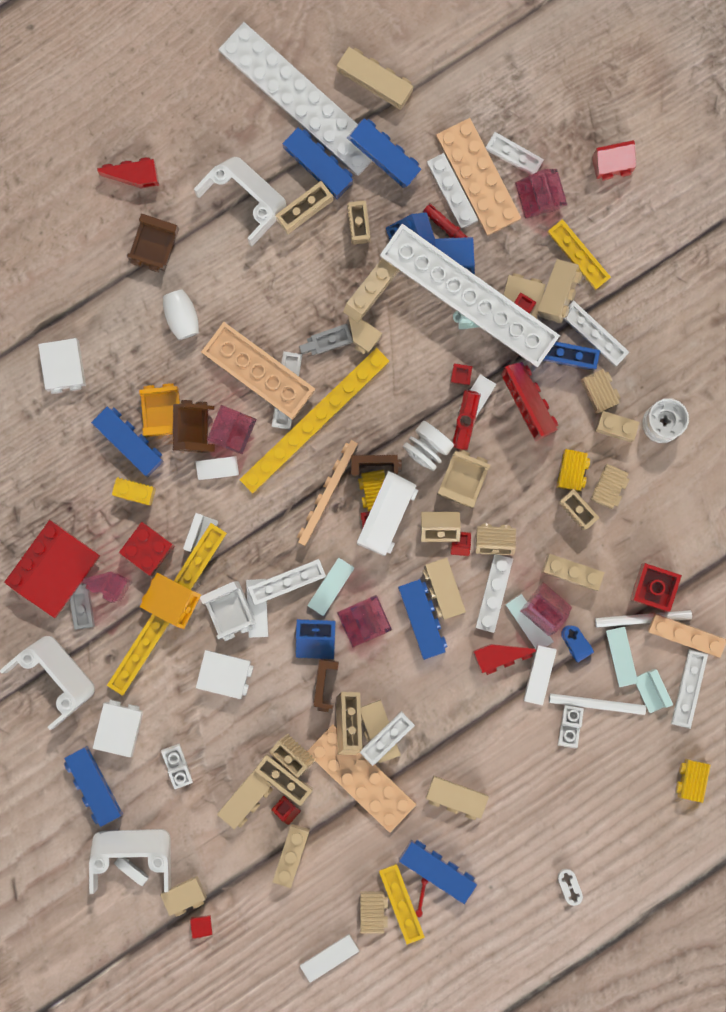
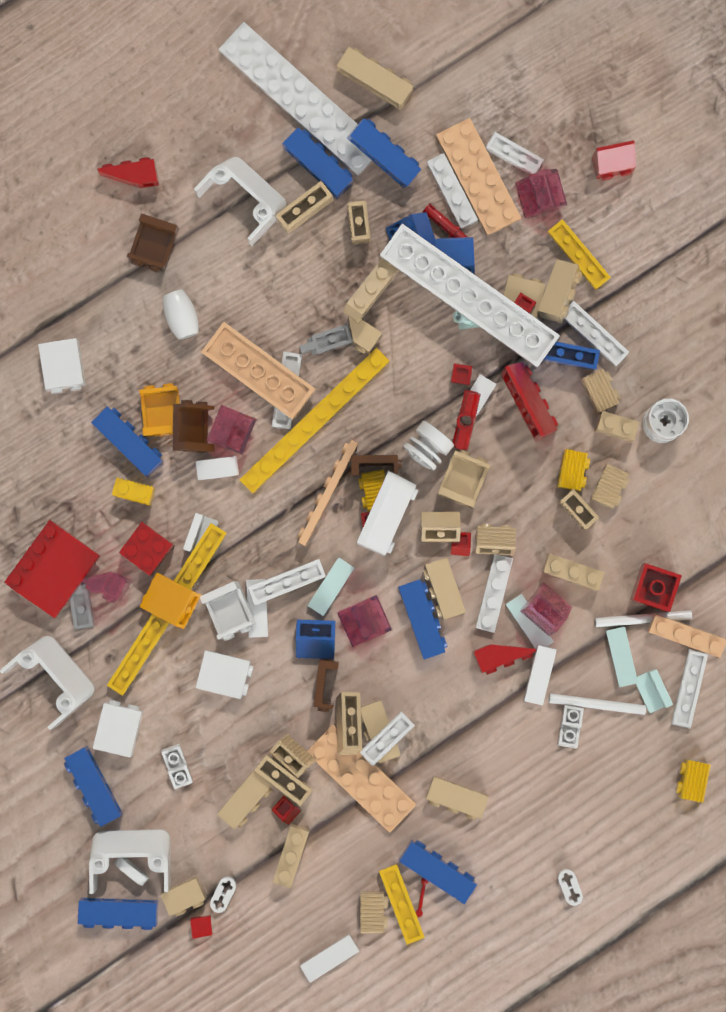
(118, 913): none -> blue brick
(227, 896): none -> white beam
(578, 646): blue piece -> none

